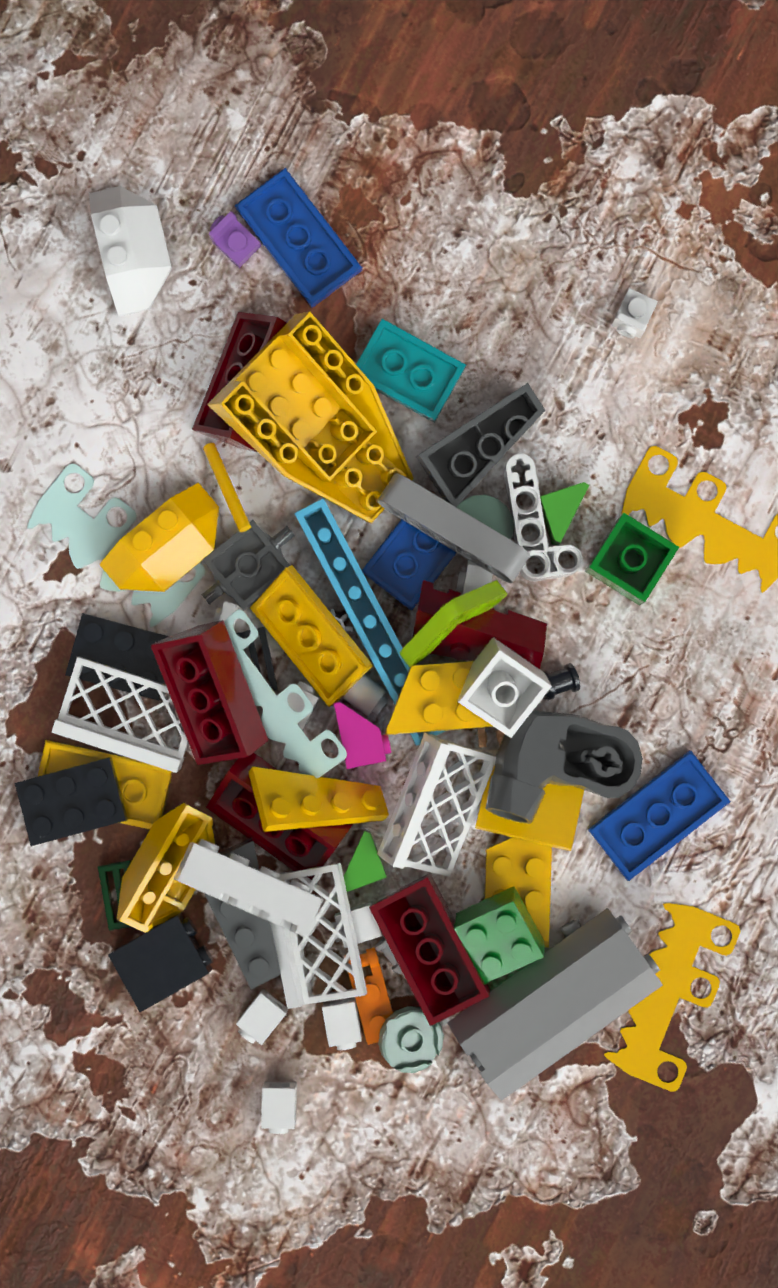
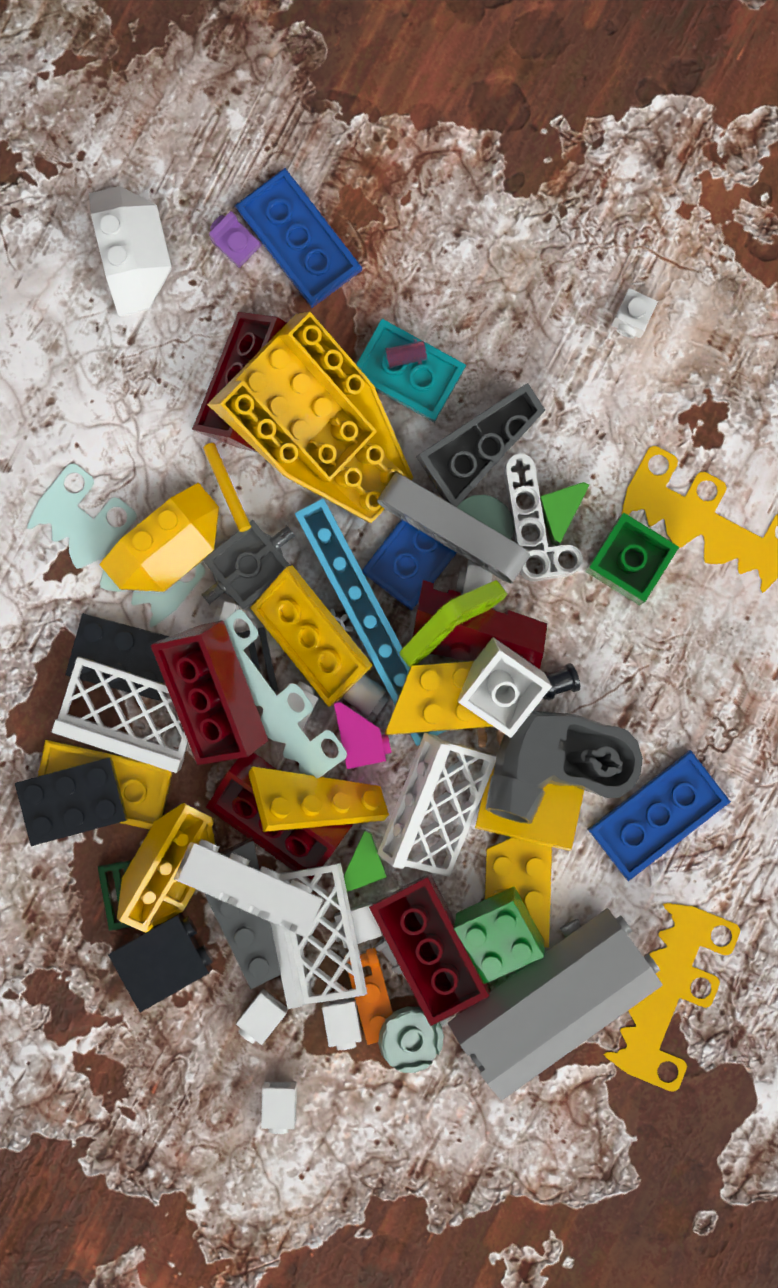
(406, 354): none -> clear pink pin

